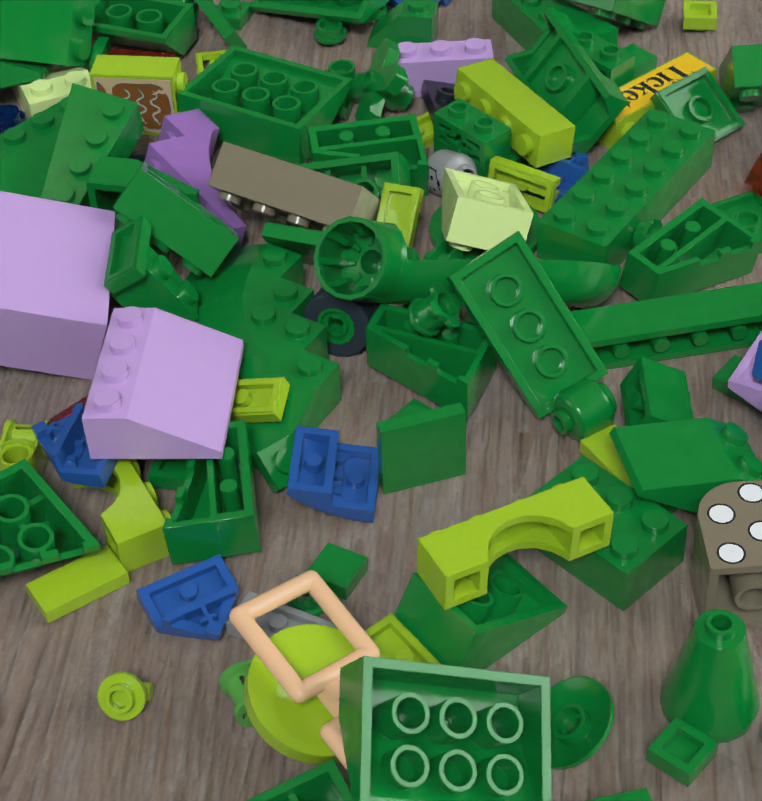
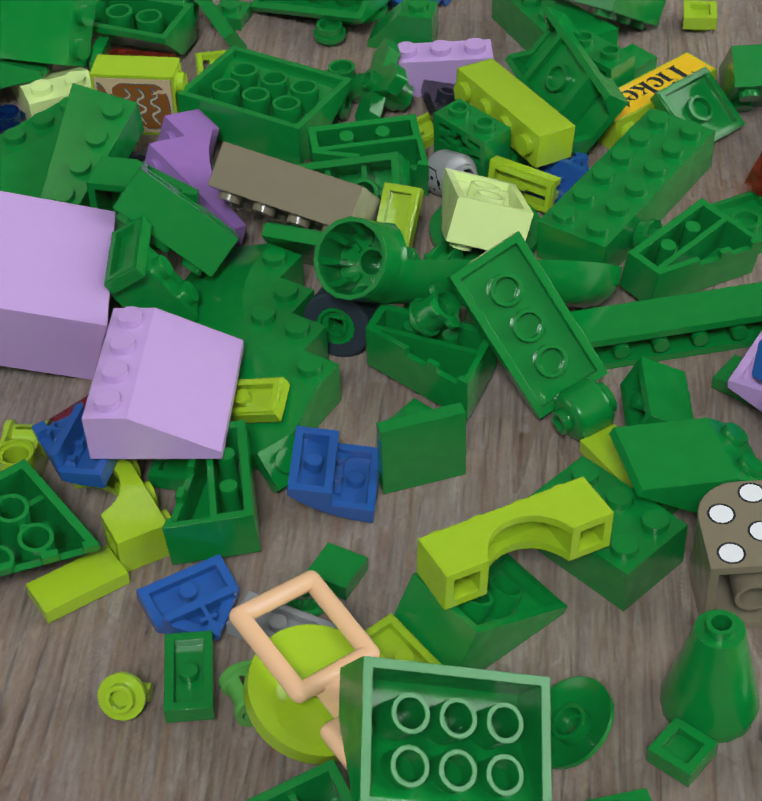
(189, 677): none -> green plate

